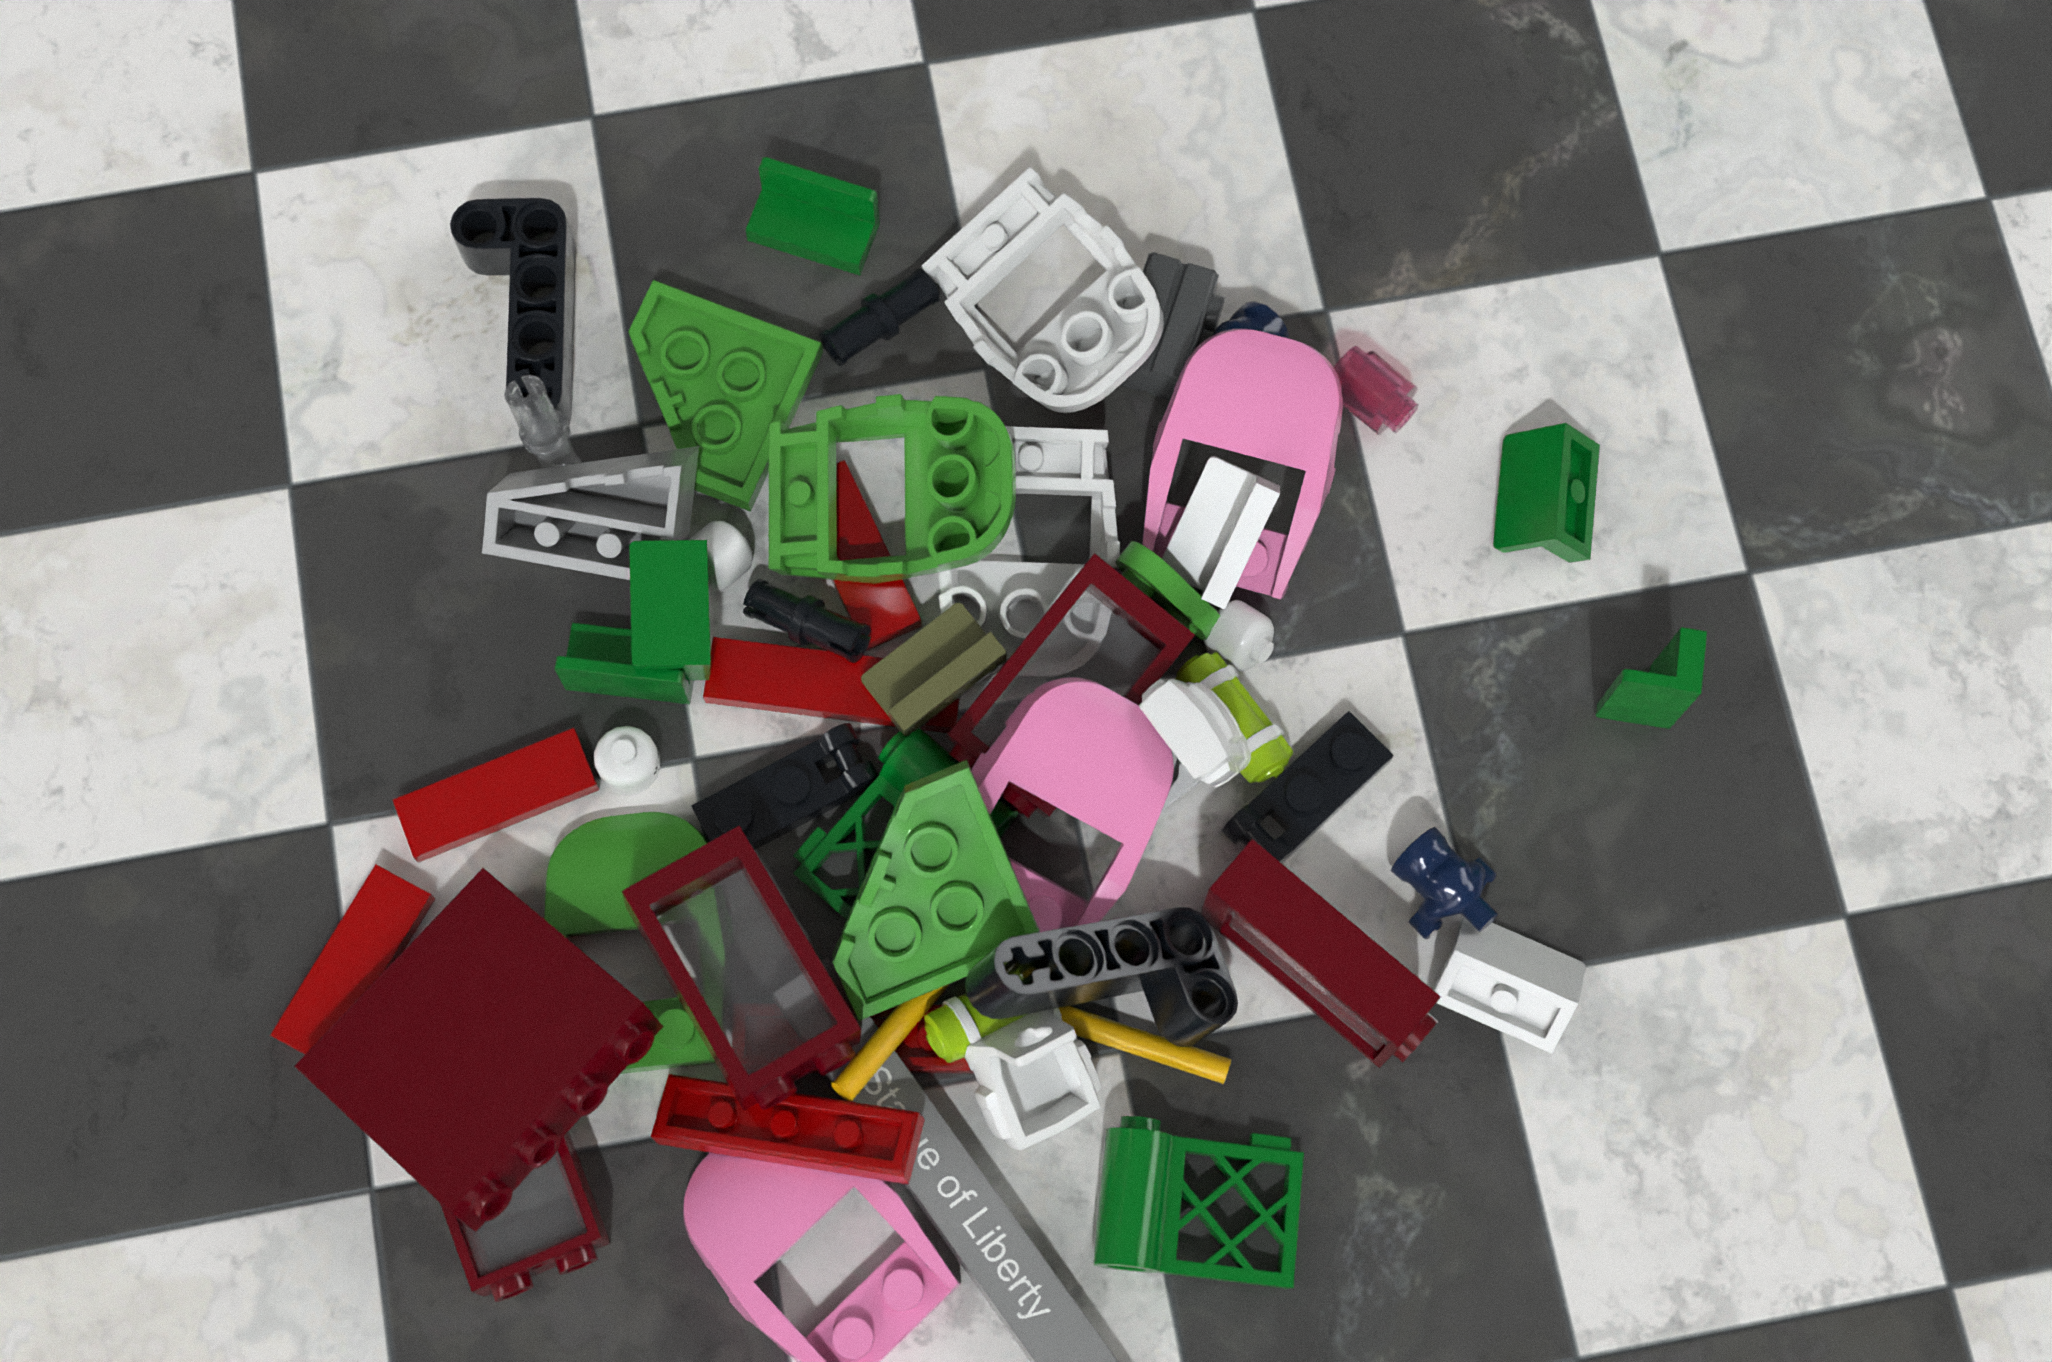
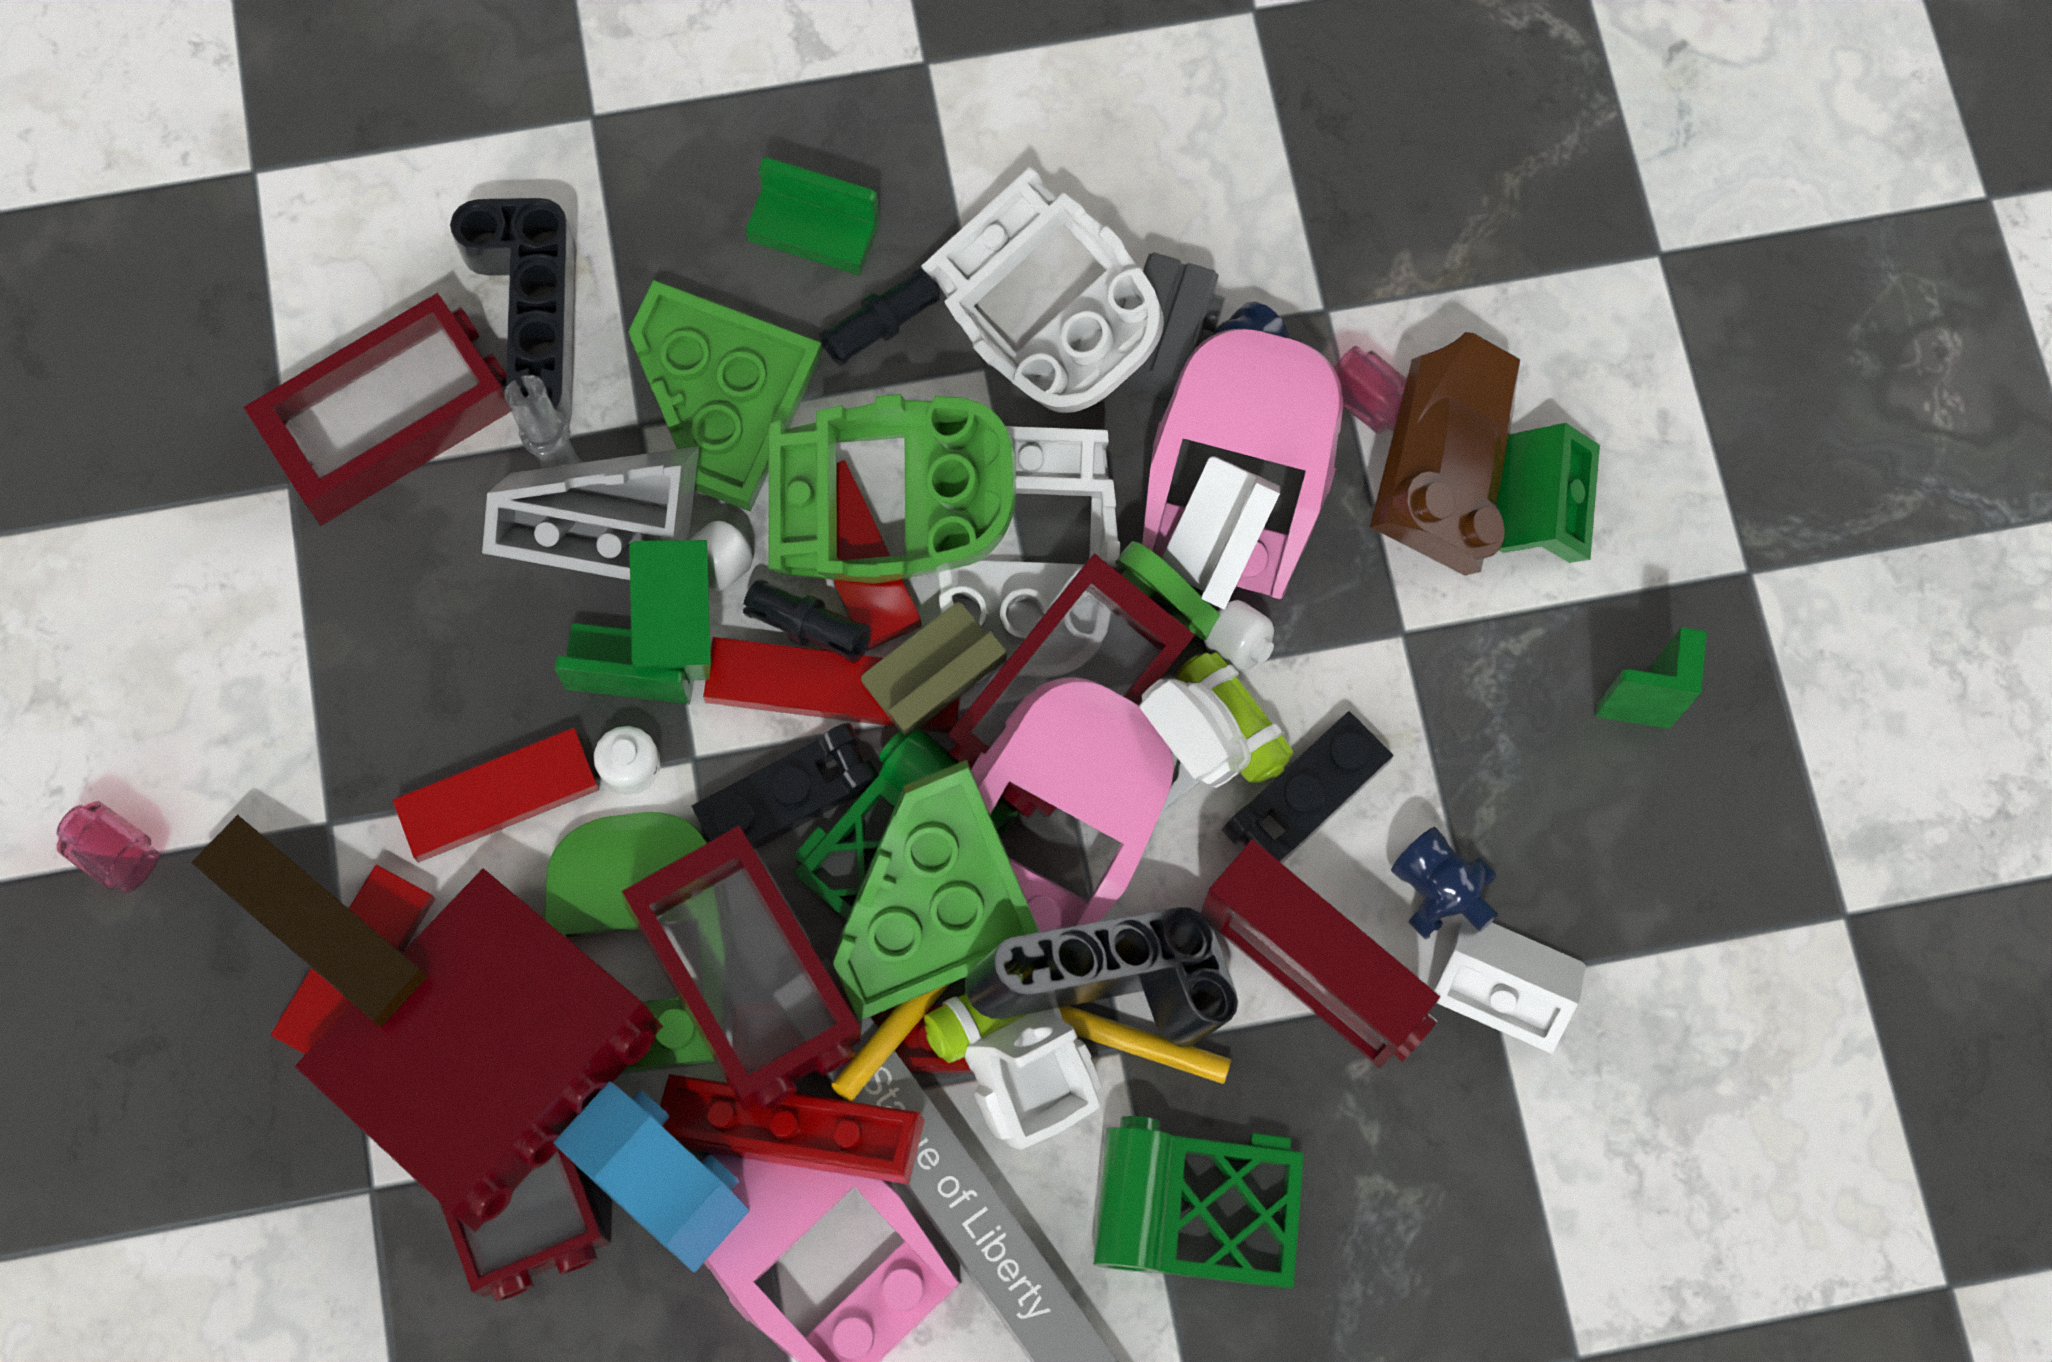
(106, 847): none -> clear pink brick
(309, 920): none -> dark brown slope
(381, 407): none -> dark red window
(652, 1175): none -> dark azure brick
(1450, 454): none -> reddish brown slope

